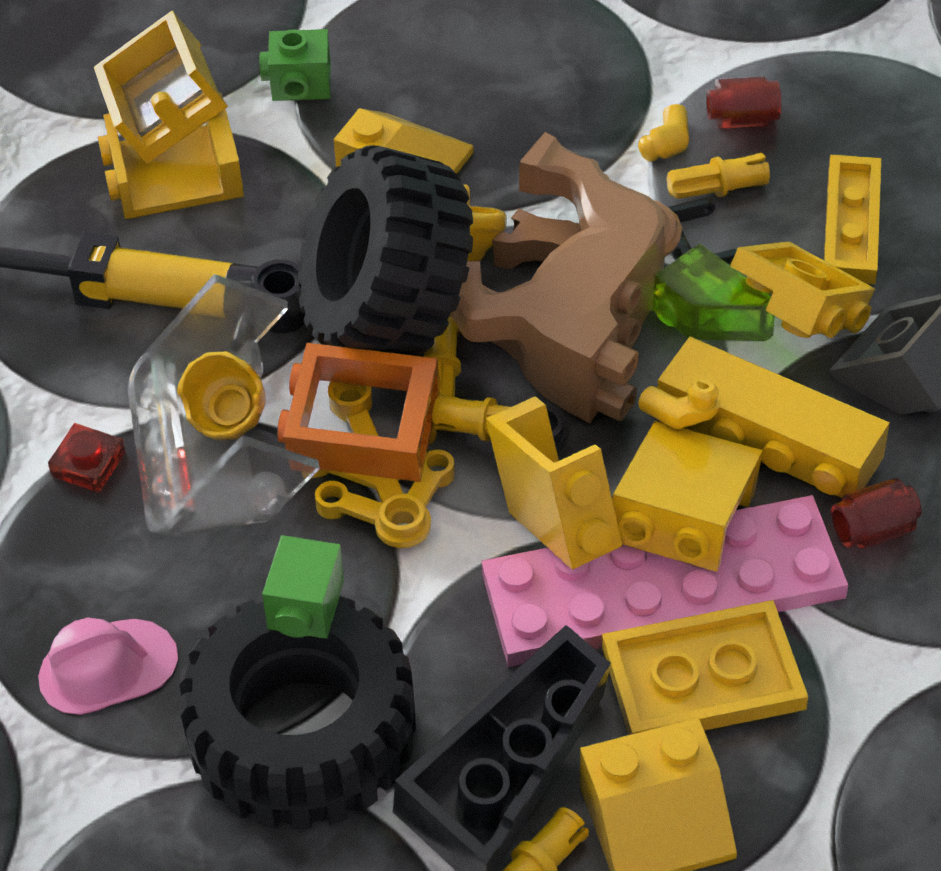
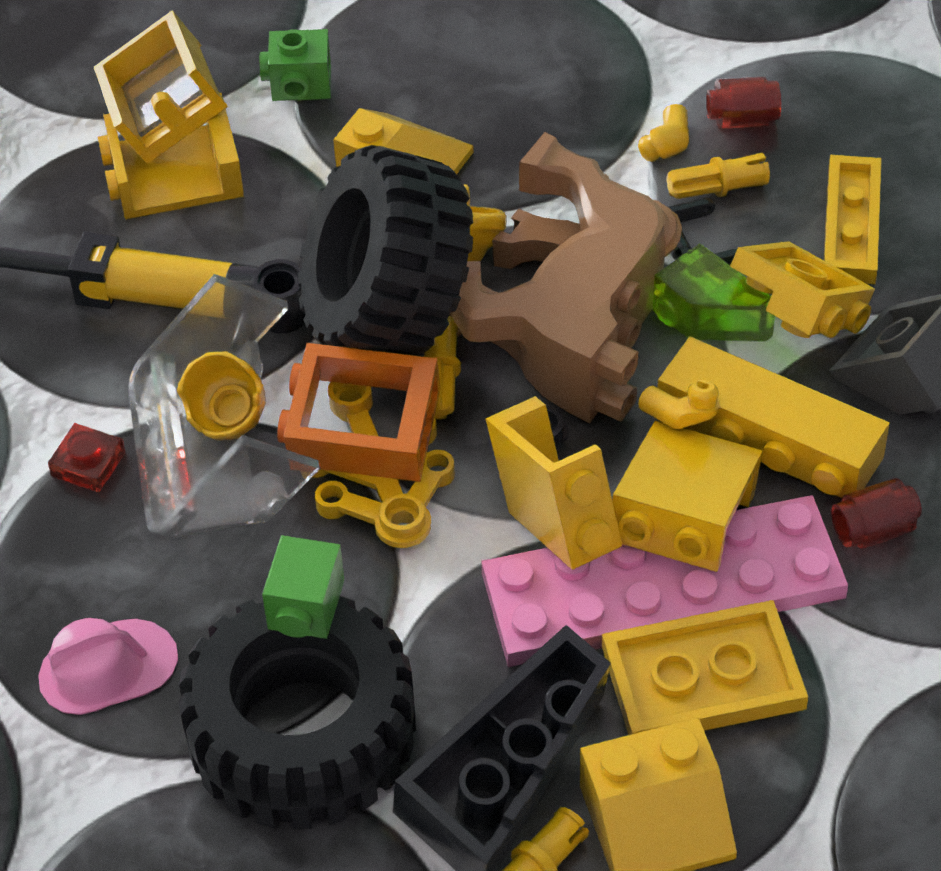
(464, 415): yellow axle -> none

